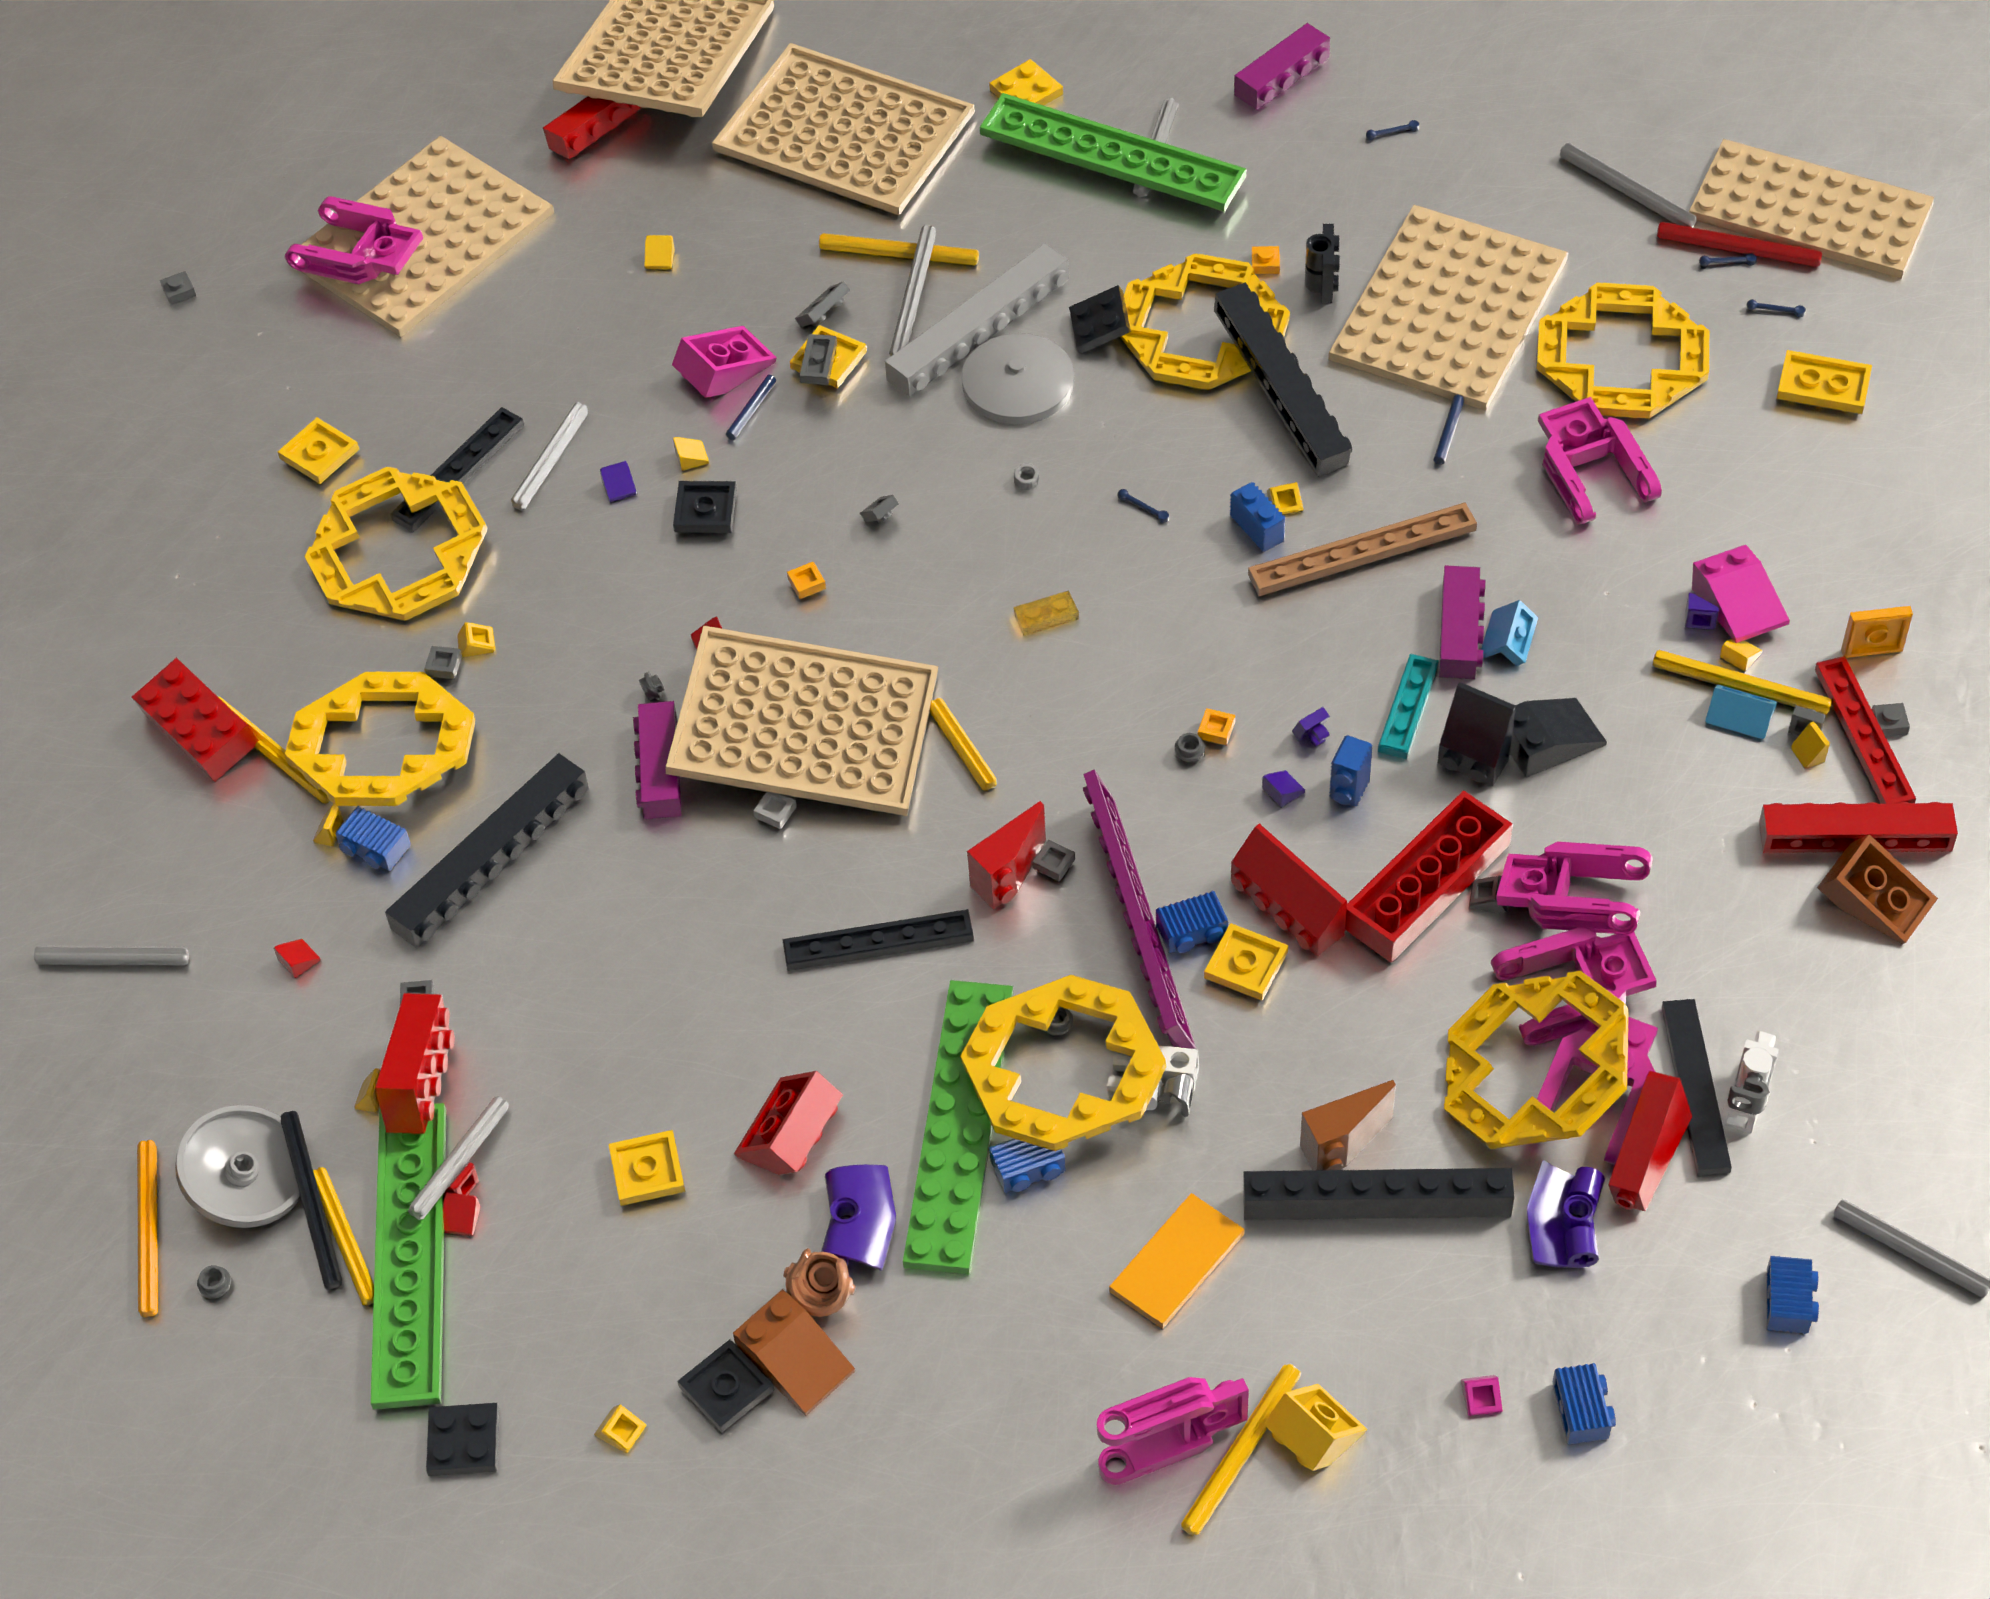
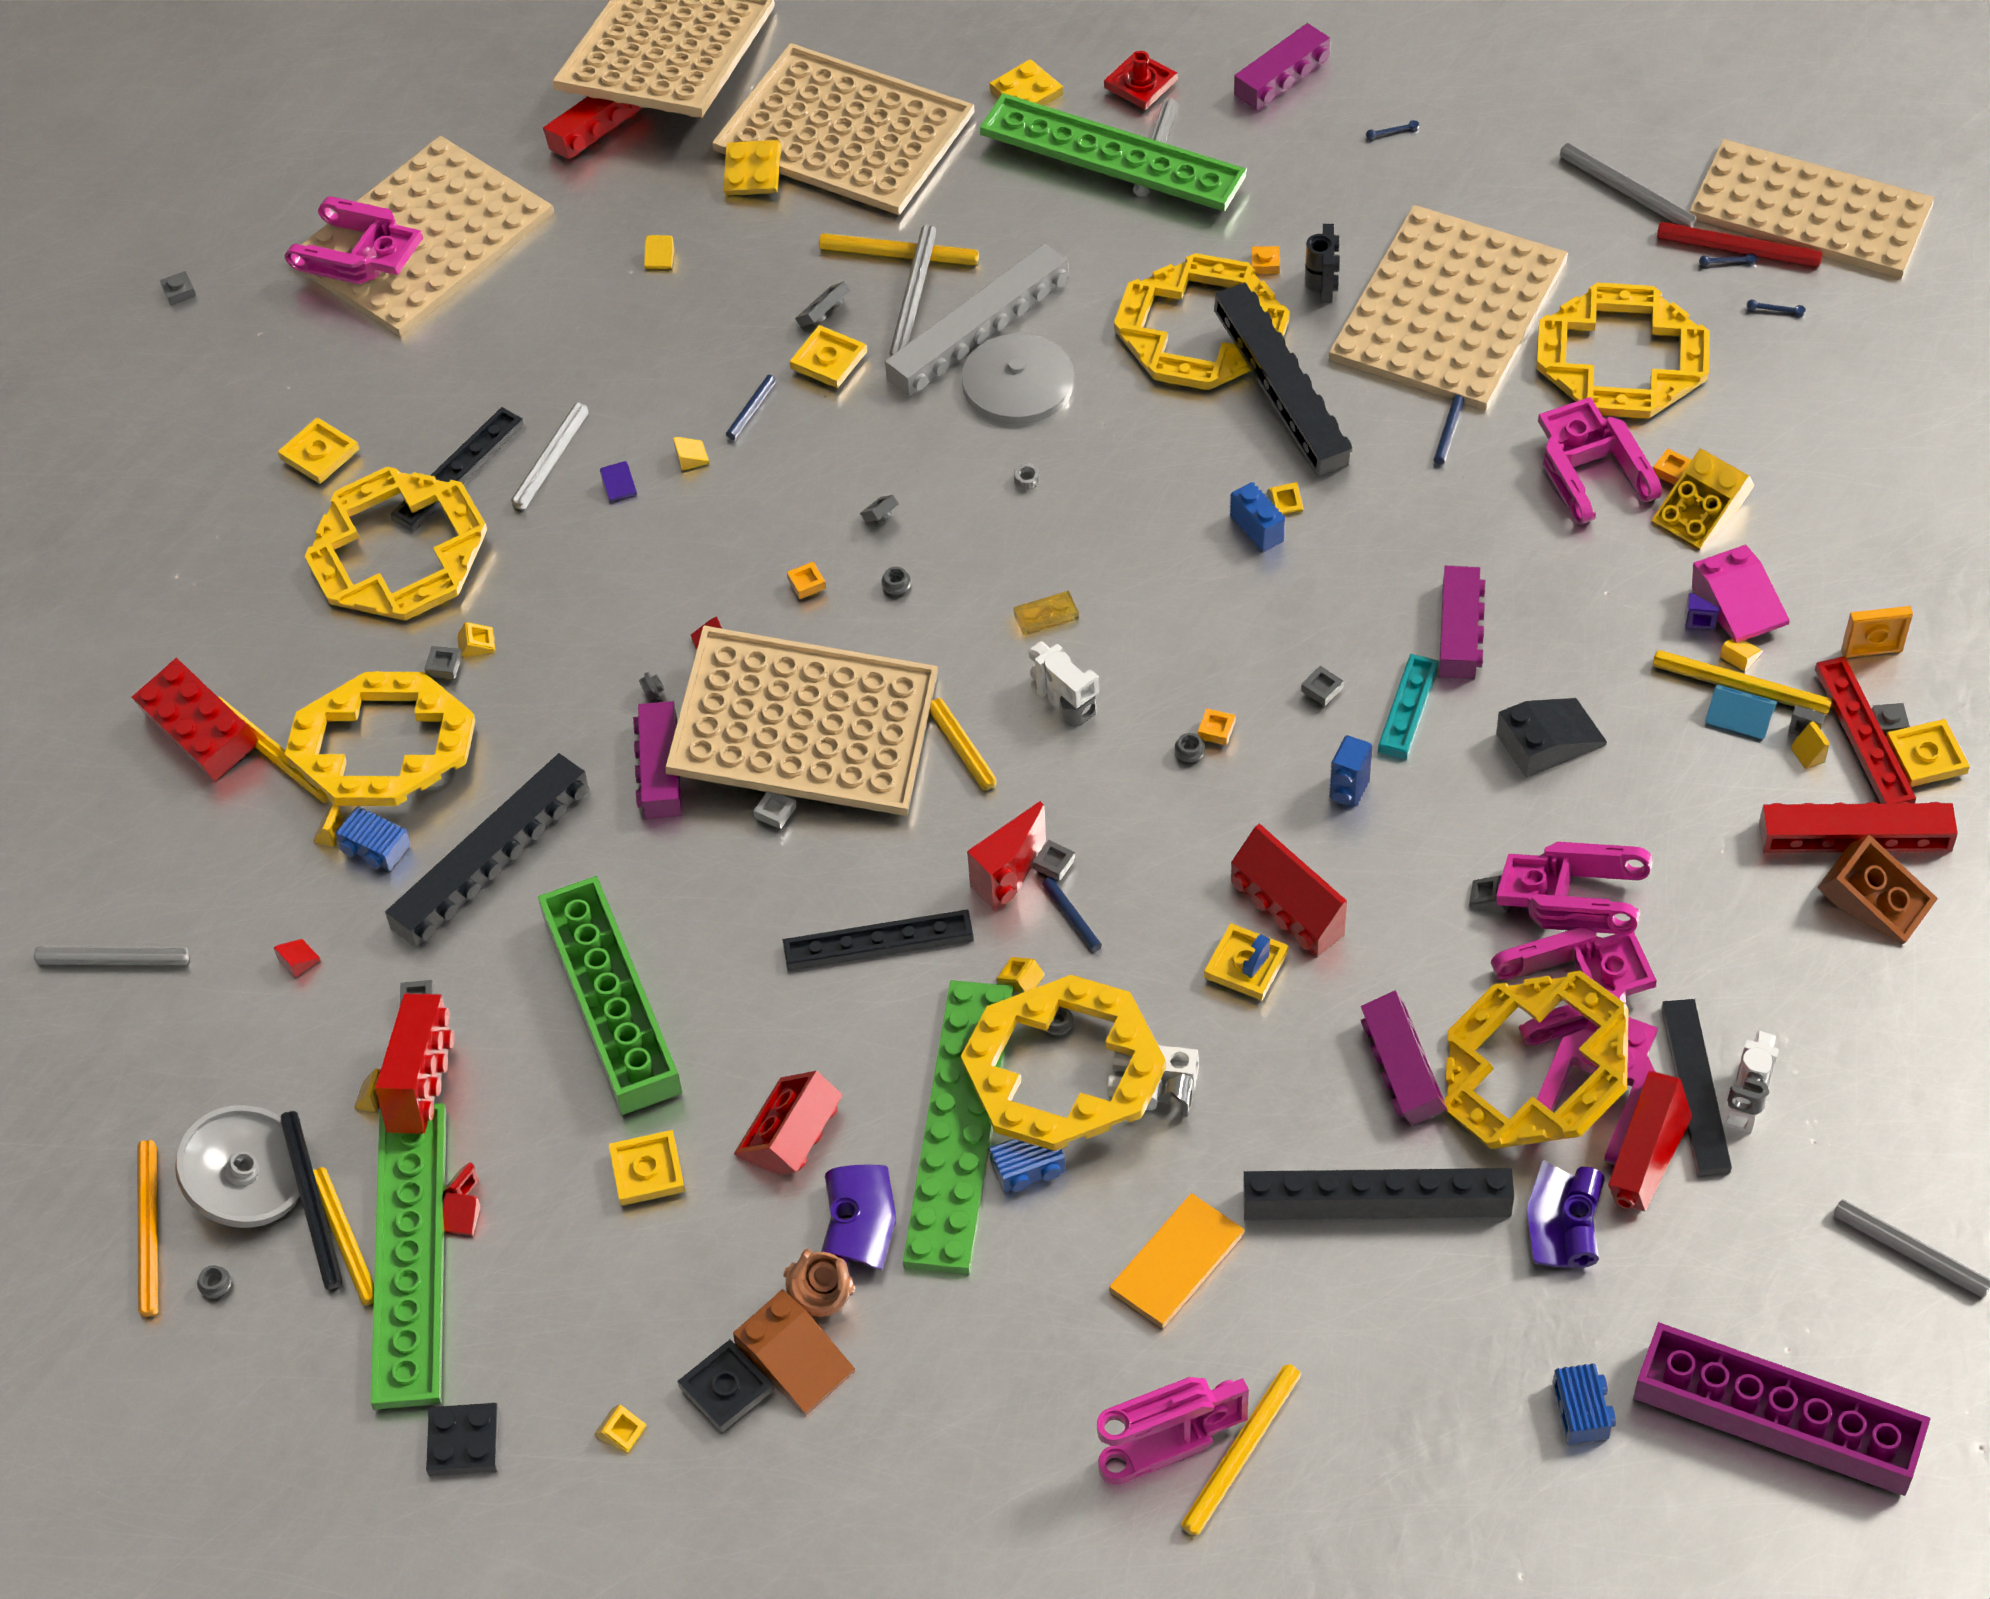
(458, 1158): axle -> none
(610, 995): none -> bright green brick
(705, 506): black plate -> none
(721, 359): dark pink slope -> none
(752, 167): none -> yellow plate
(818, 359): dark grey plate -> none
(897, 575): none -> dark grey plate
(1021, 974): none -> yellow slope
(1064, 683): none -> white hips
(1072, 914): none -> dark blue bar
(1099, 319): black plate -> none
(1138, 913): magenta plate -> none
(1140, 79): none -> red plate
(1162, 516): dark blue hinge -> none
(1191, 922): blue brick -> none
(1261, 954): none -> blue tile
(1281, 787): dark purple slope -> none
(1313, 727): dark purple tile -> none
(1313, 1426): yellow slope -> none
(1322, 686): none -> dark grey plate
(1344, 1127): dark orange slope -> none
(1362, 549): medium nougat plate -> none
(1403, 1058): none -> magenta brick
(1427, 876): red brick -> none
(1477, 734): black slope -> none
(1482, 1395): dark pink slope -> none
(1510, 632): dark azure panel -> none
(1671, 466): none -> light orange plate
(1703, 499): none -> yellow slope
(1782, 1408): none -> magenta brick
(1790, 1294): blue brick -> none
(1824, 381): yellow plate -> none
(1928, 752): none -> yellow plate

